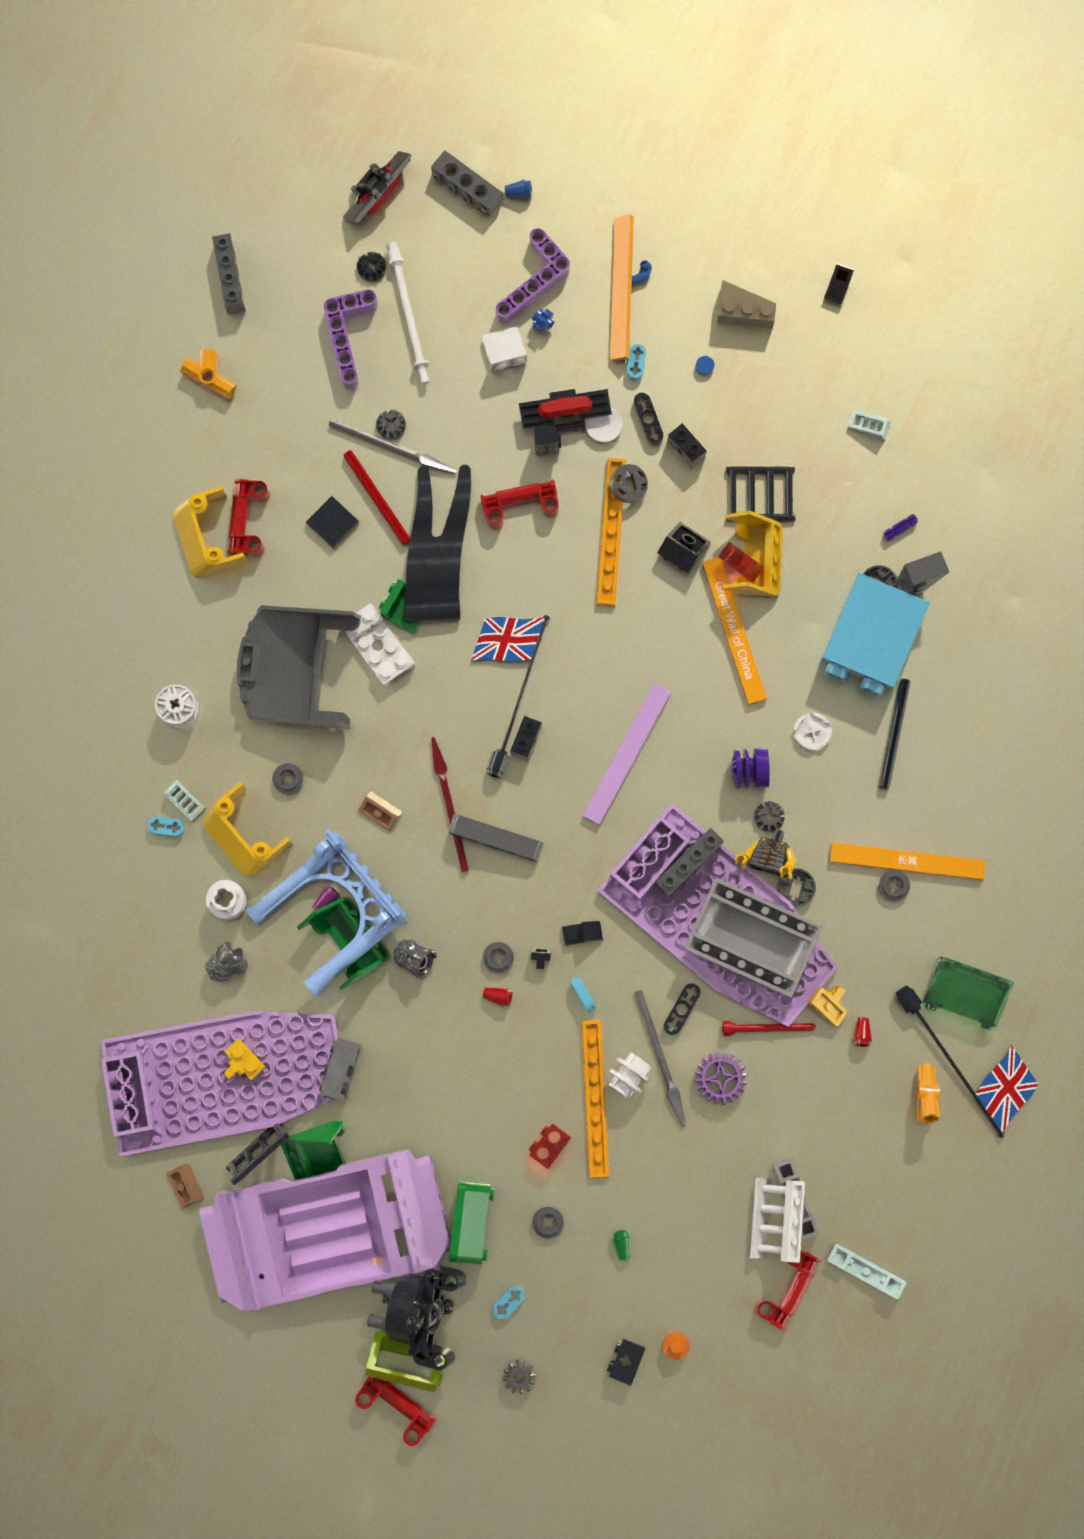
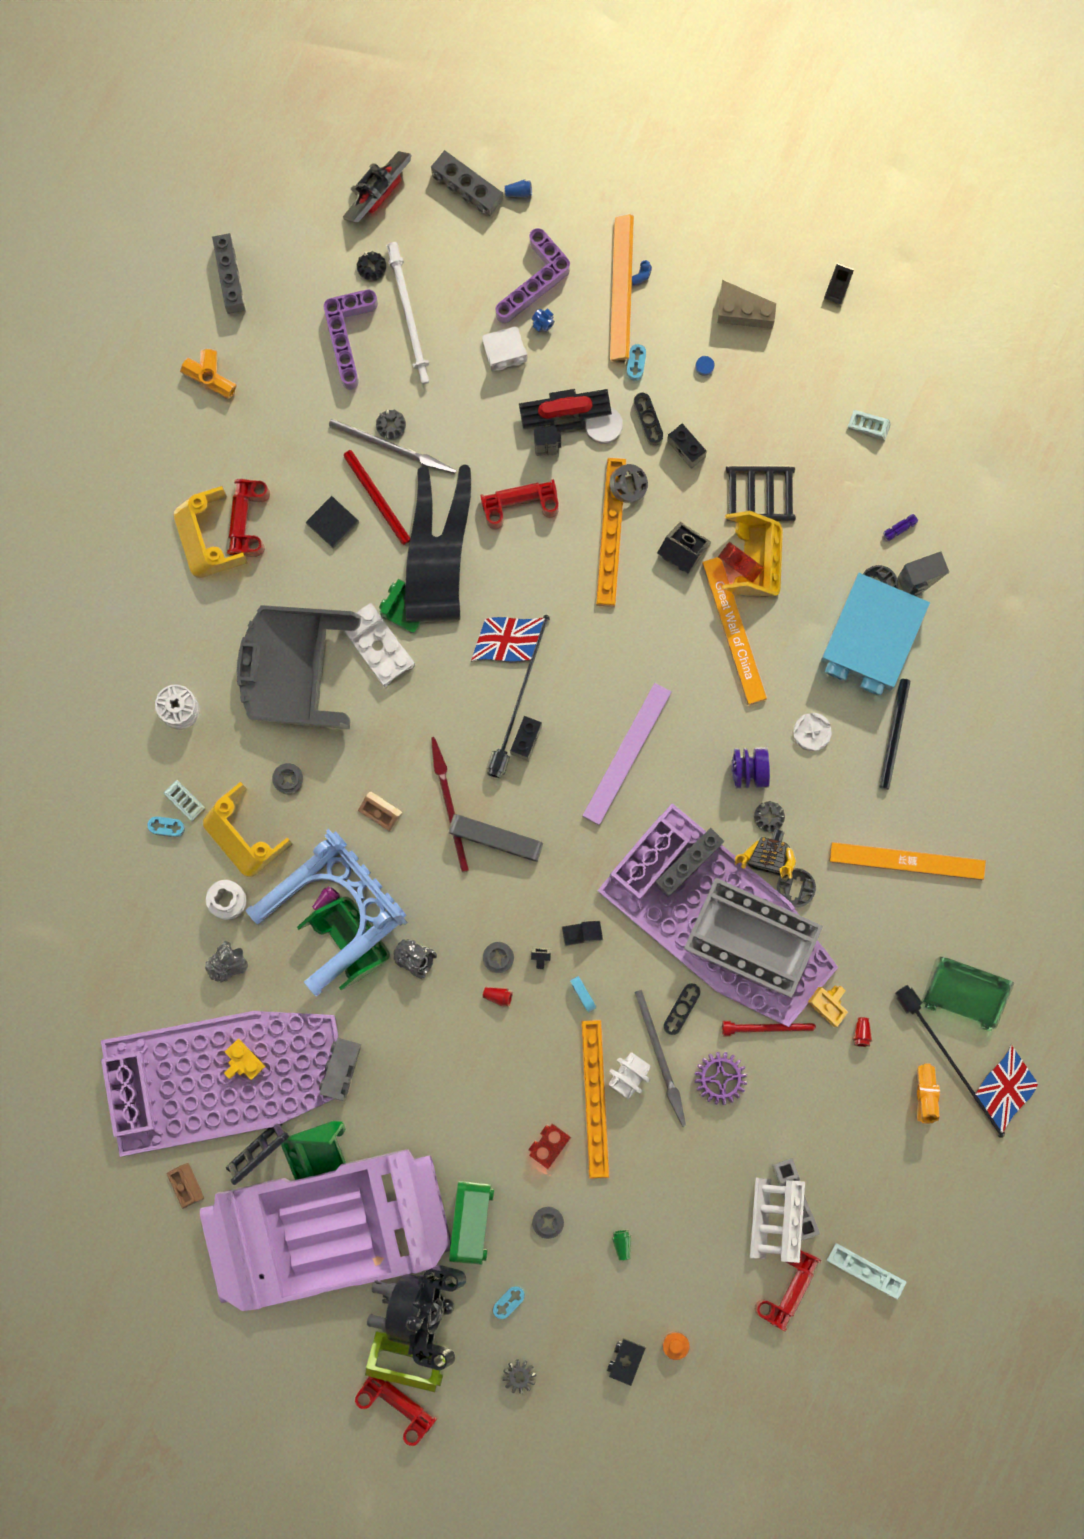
(902, 881): dark grey gear -> none

